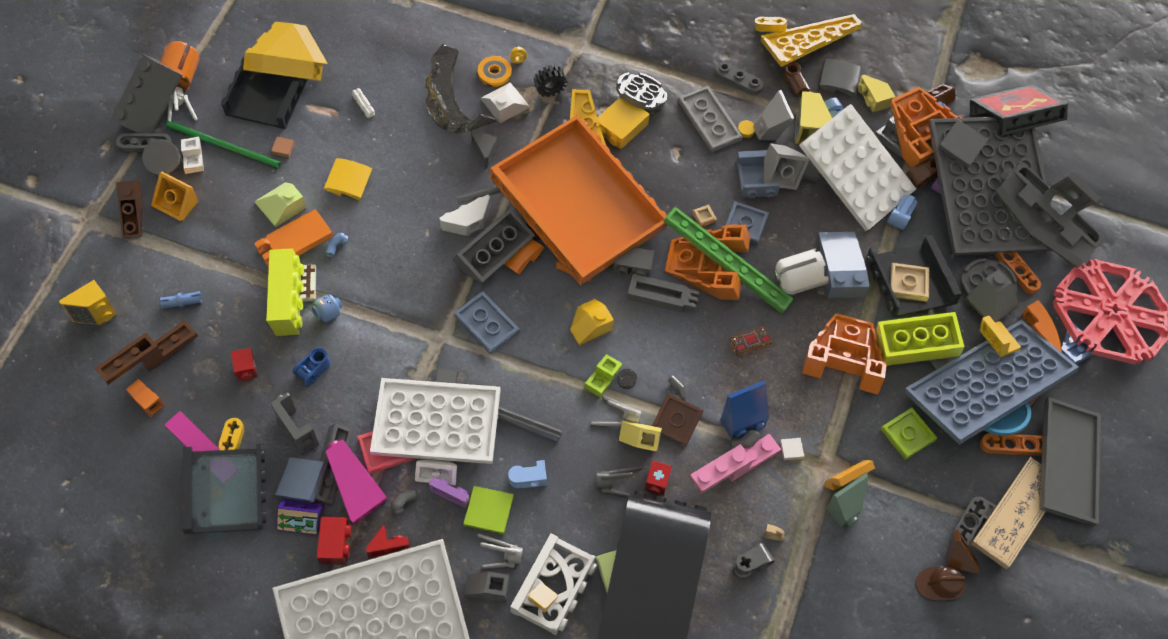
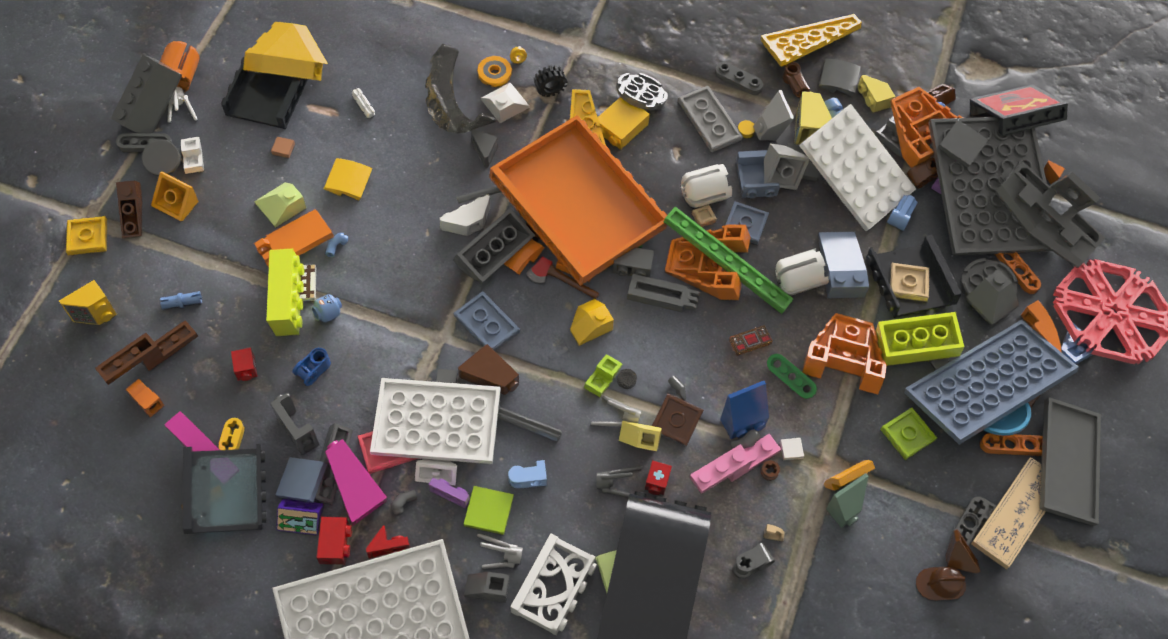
(86, 235): none -> yellow tile
(222, 144): green piece -> none
(489, 369): none -> reddish brown slope
(542, 597): slope -> none
(545, 267): none -> piece
(706, 186): none -> white cylinder
(770, 24): yellow beam -> none
(773, 475): none -> reddish brown bush
(788, 368): none -> green plate
(998, 337): yellow panel -> none
(1053, 171): none -> orange slope

